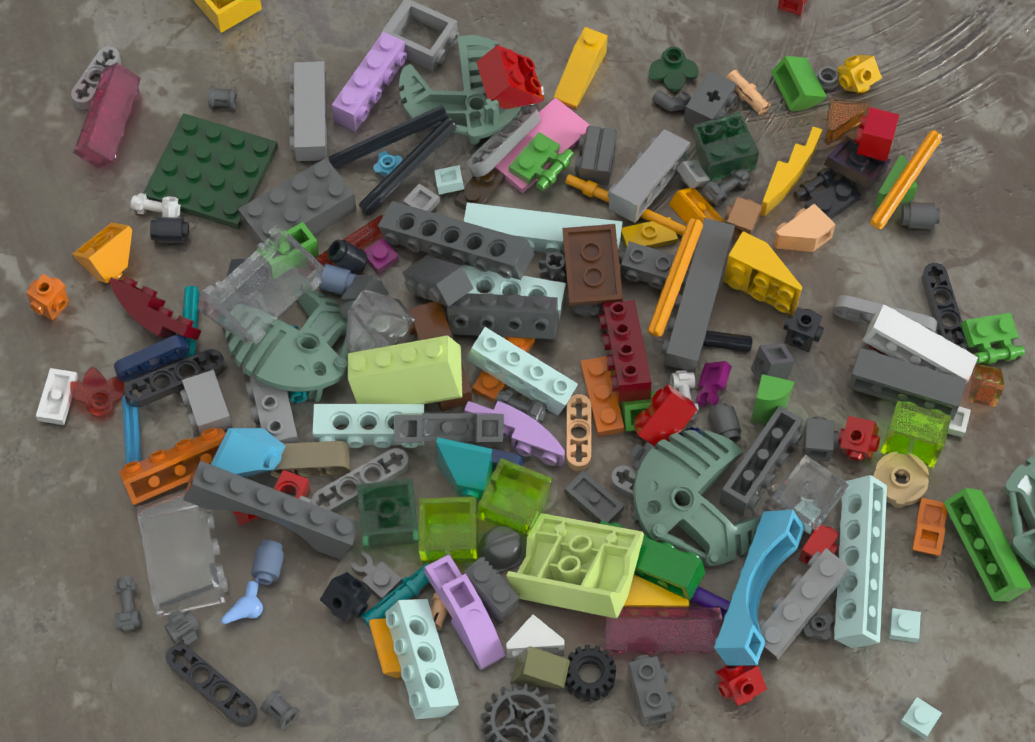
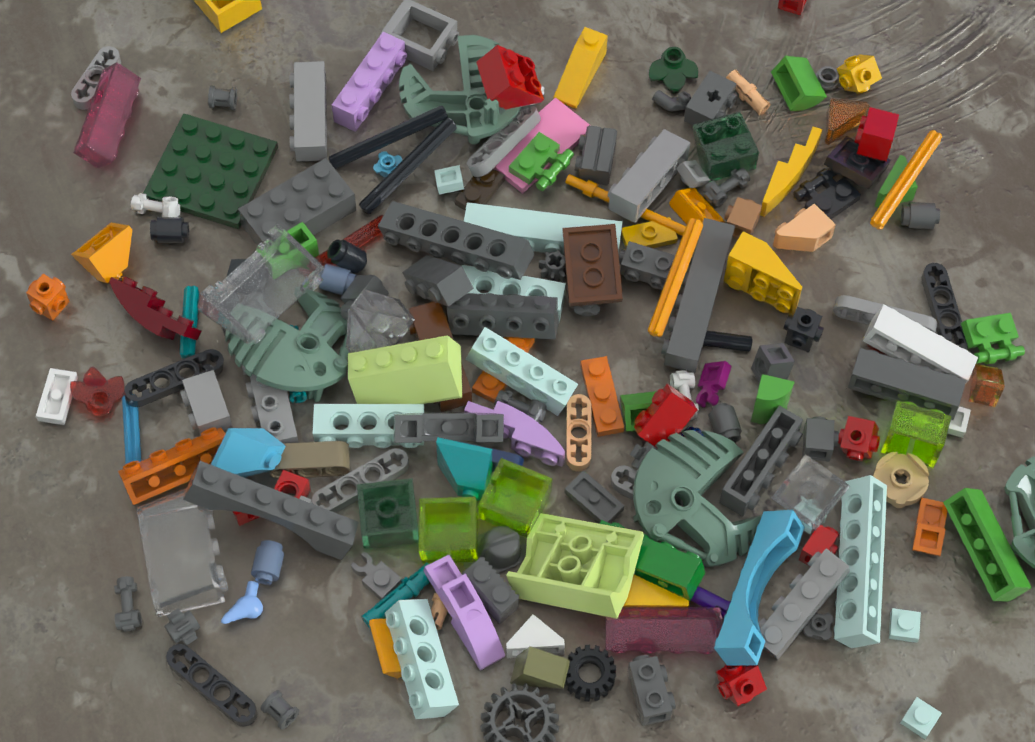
(151, 358): dark blue beam -> none
(346, 597): black brick -> none
(381, 256): magenta plate -> none
(422, 198): light grey plate -> none
(626, 351): dark red brick -> none

